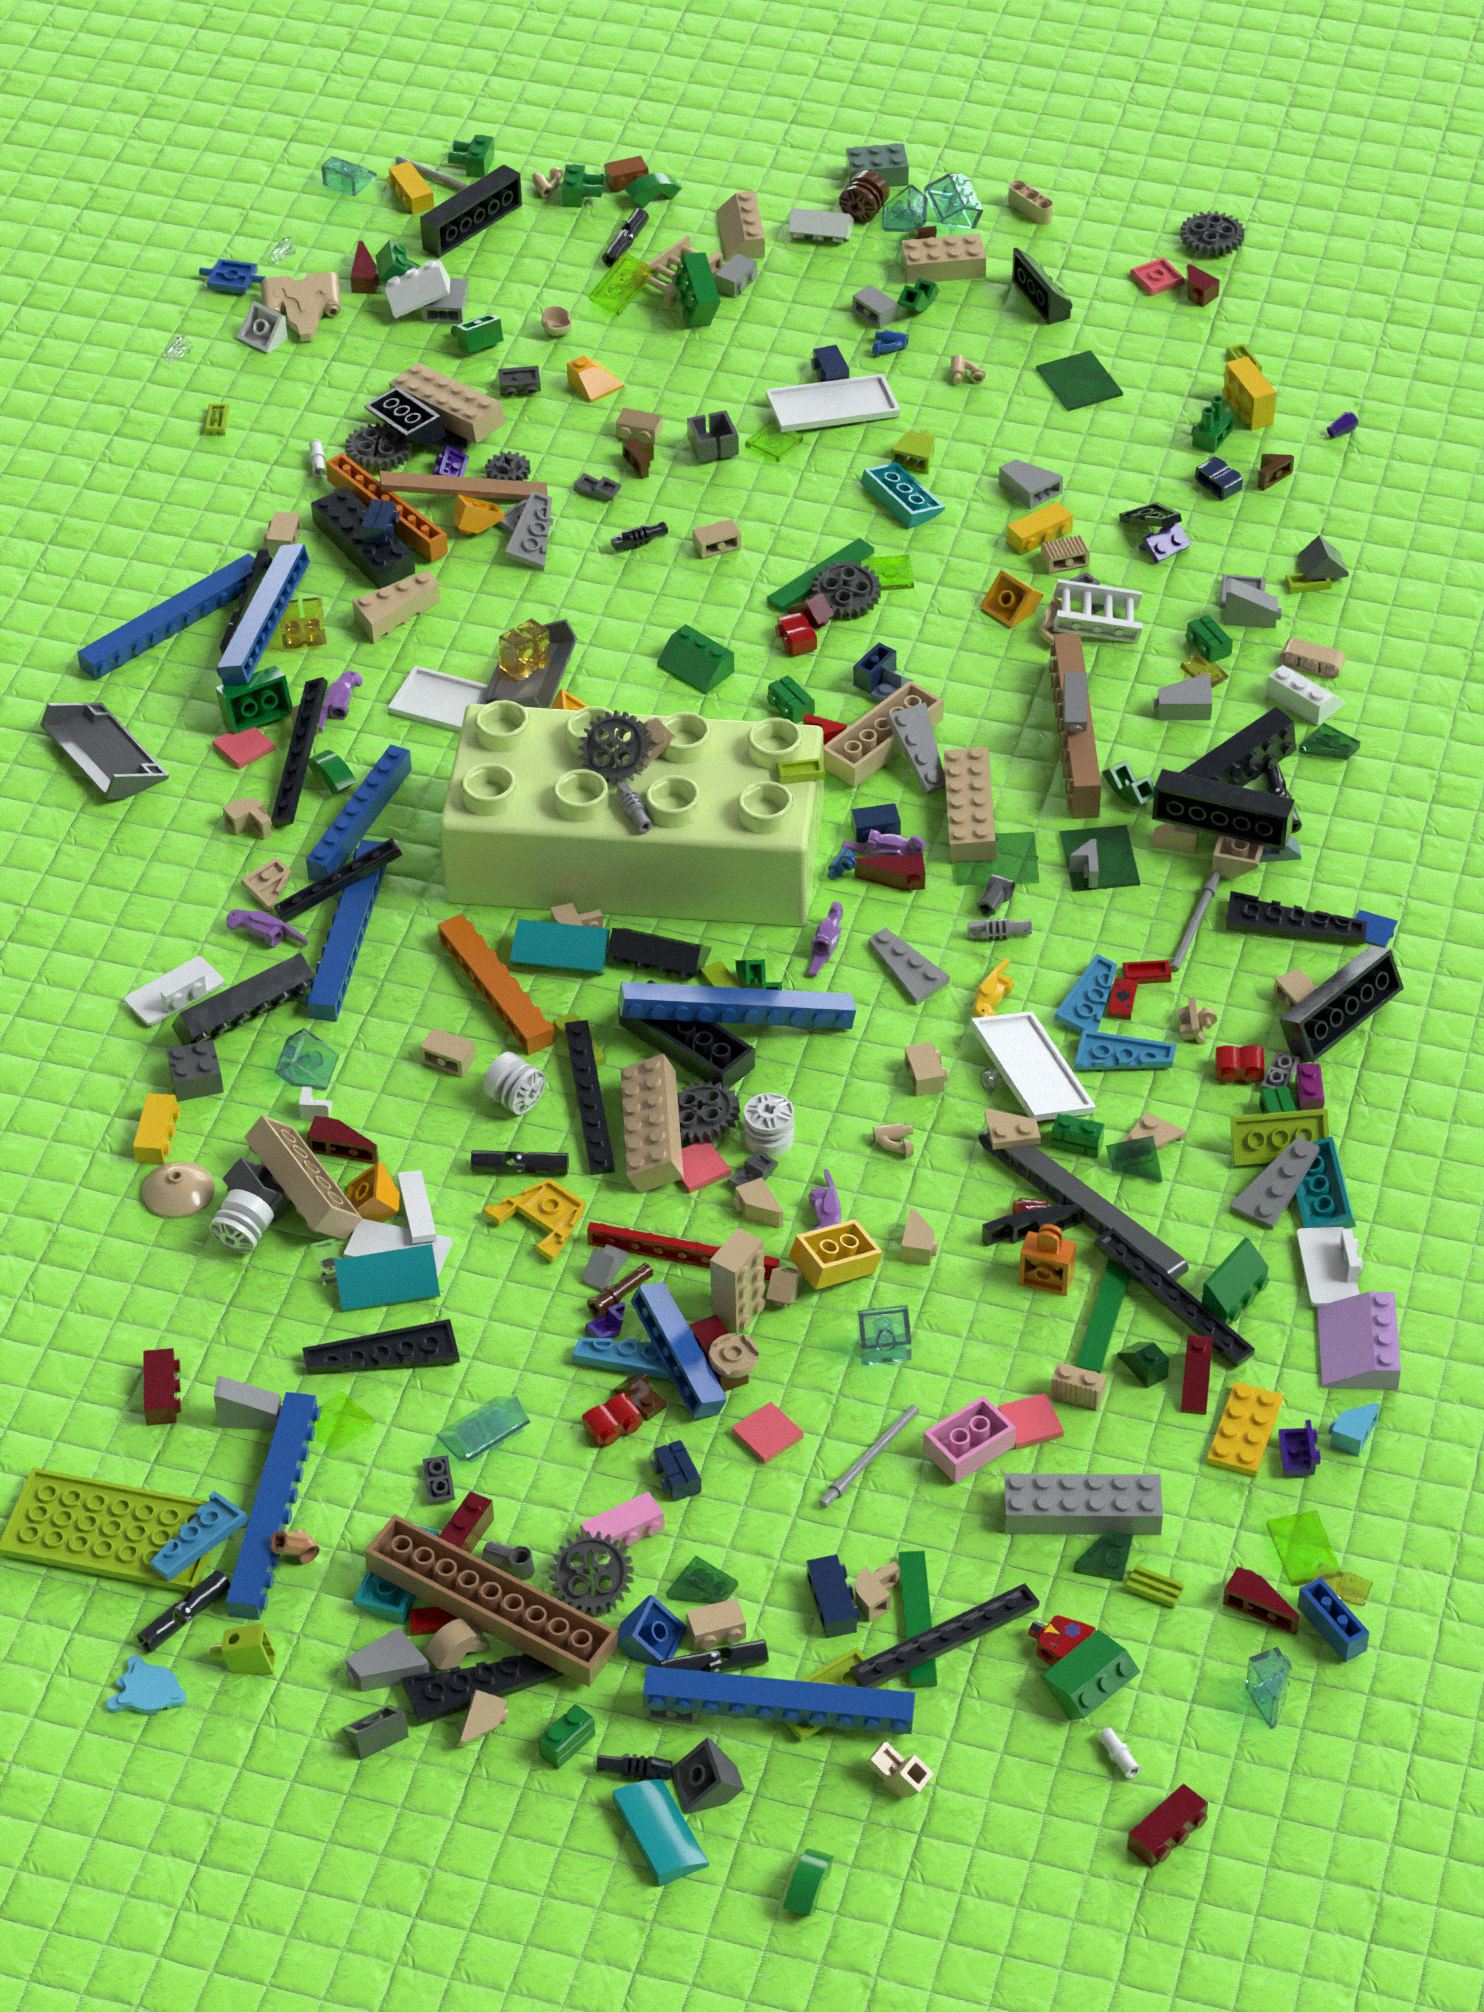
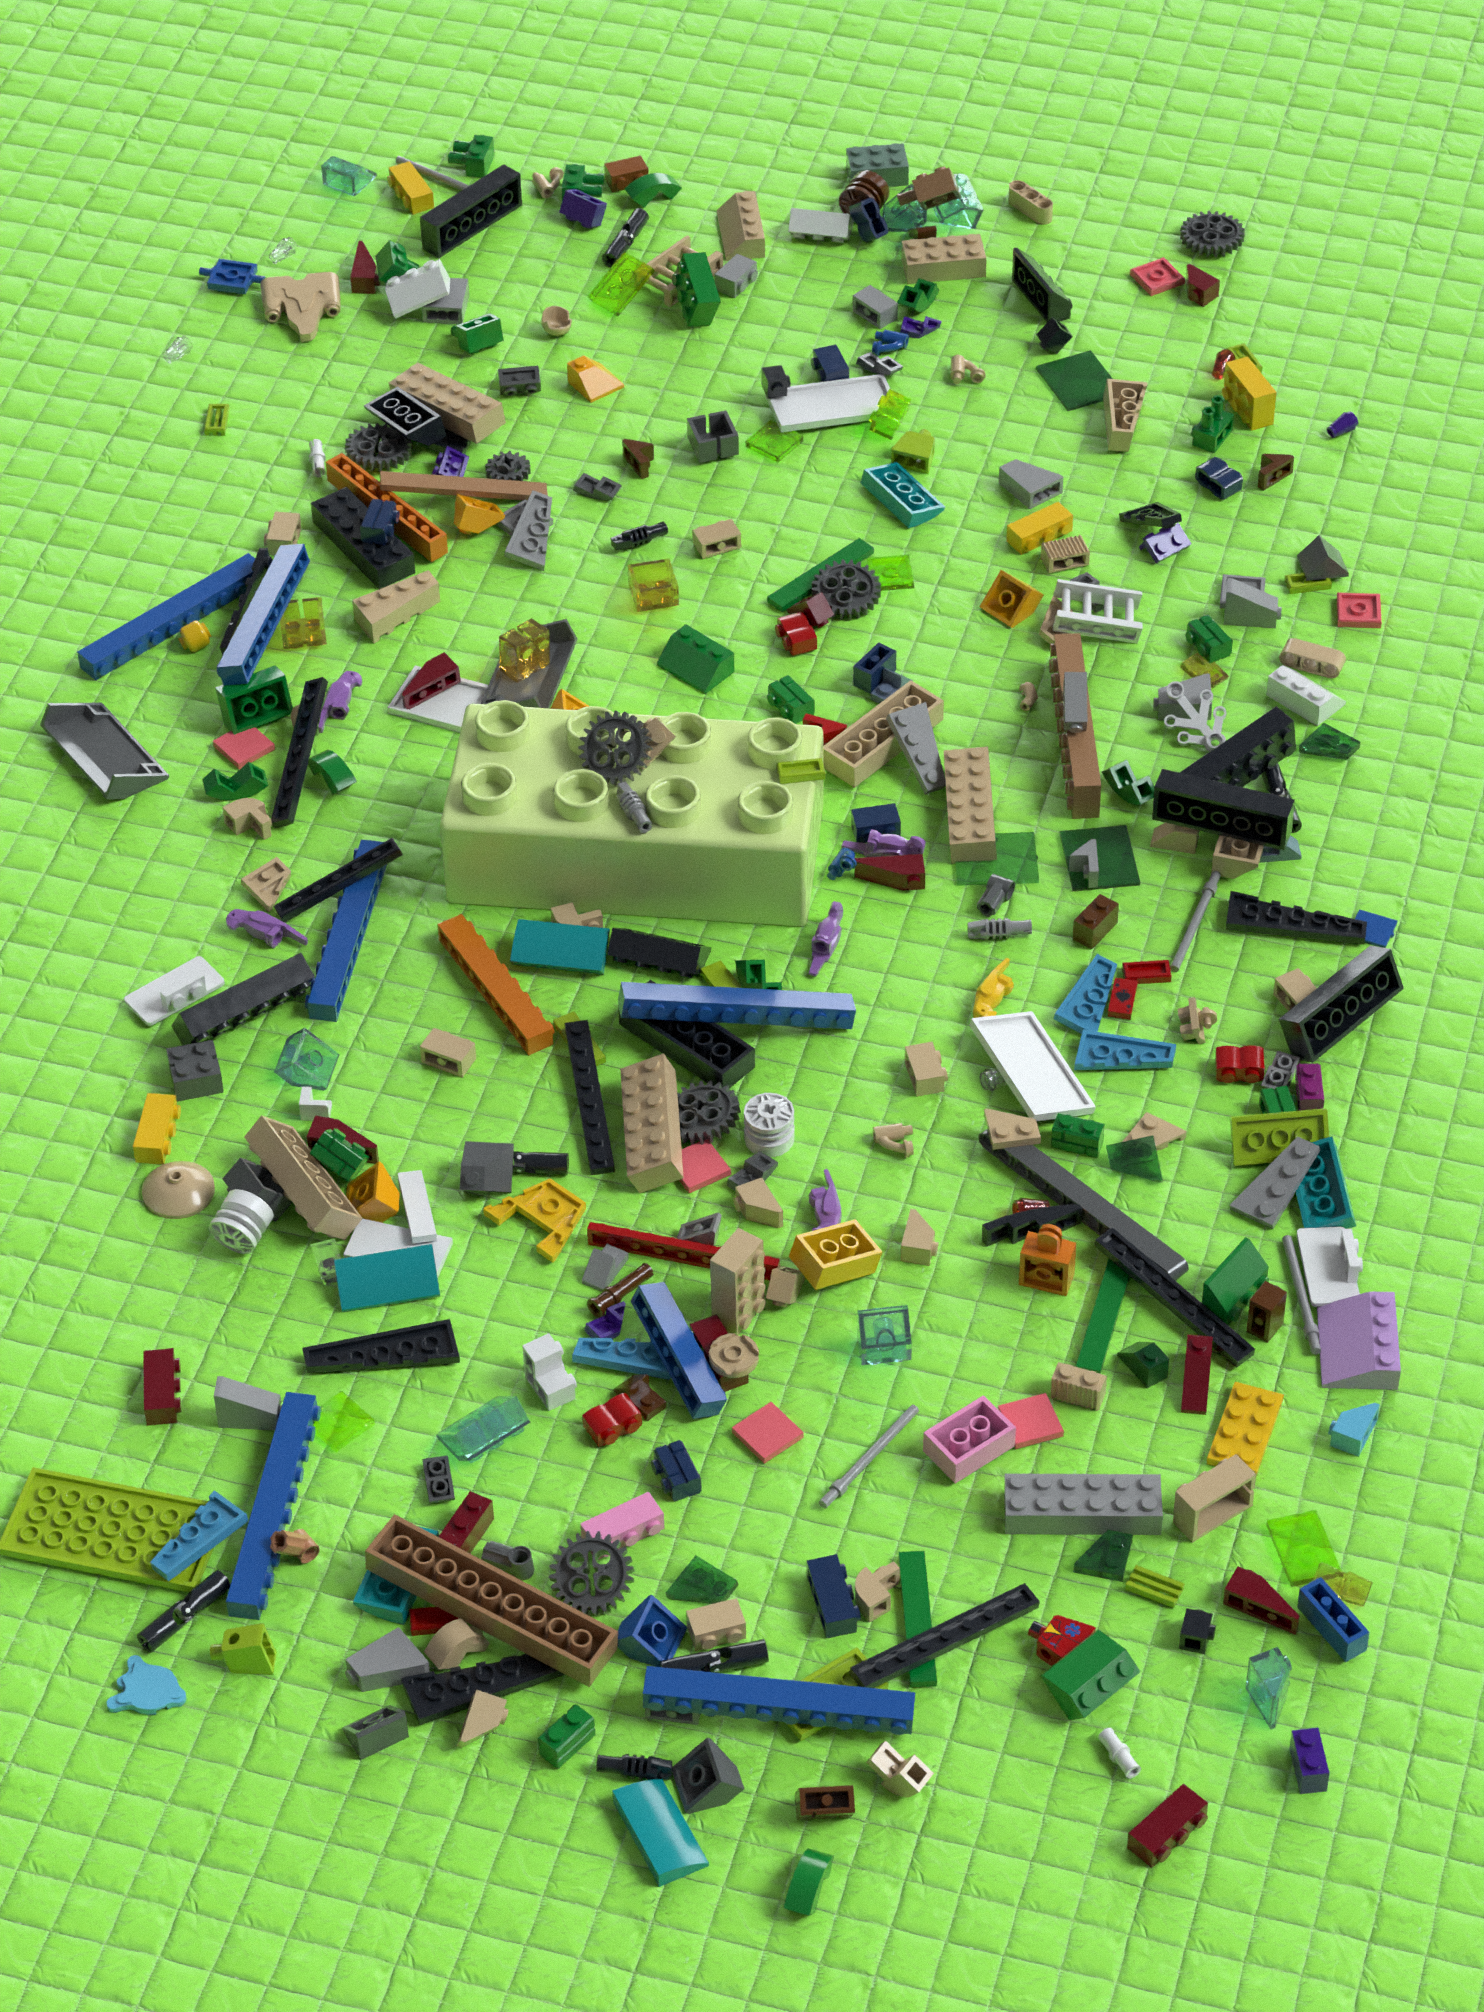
(194, 636): none -> yellow head
(242, 784): none -> green brick
(263, 328): white slope -> none
(339, 1154): none -> green brick
(359, 813): blue brick -> none
(433, 678): none -> dark red slope
(487, 1166): none -> dark grey slope
(514, 1083): white wheel -> none
(547, 1372): none -> white brick
(582, 208): none -> dark purple brick
(639, 425): tan brick -> none
(653, 585): none -> clear yellow piece
(701, 1230): none -> light grey slope
(774, 381): none -> black brick
(824, 1802): none -> reddish brown brick
(868, 219): none -> brick
(880, 366): none -> dark grey slope
(889, 414): none -> clear neon green brick
(913, 970): light grey wing -> none
(918, 329): none -> dark purple slope
(932, 189): none -> medium nougat brick
(1030, 695): none -> tan arm
(1054, 336): none -> black brick
(1095, 921): none -> reddish brown brick
(1122, 409): none -> tan wedge
(1196, 720): none -> white plant
(1196, 1631): none -> black brick
(1214, 1498): none -> tan piece
(1220, 363): none -> clear red cone
(1266, 1311): none -> reddish brown brick
(1298, 1450): dark purple bracket -> none
(1309, 1760): none -> dark purple brick
(1310, 1329): none -> light grey bar
(1359, 610): none -> coral tile

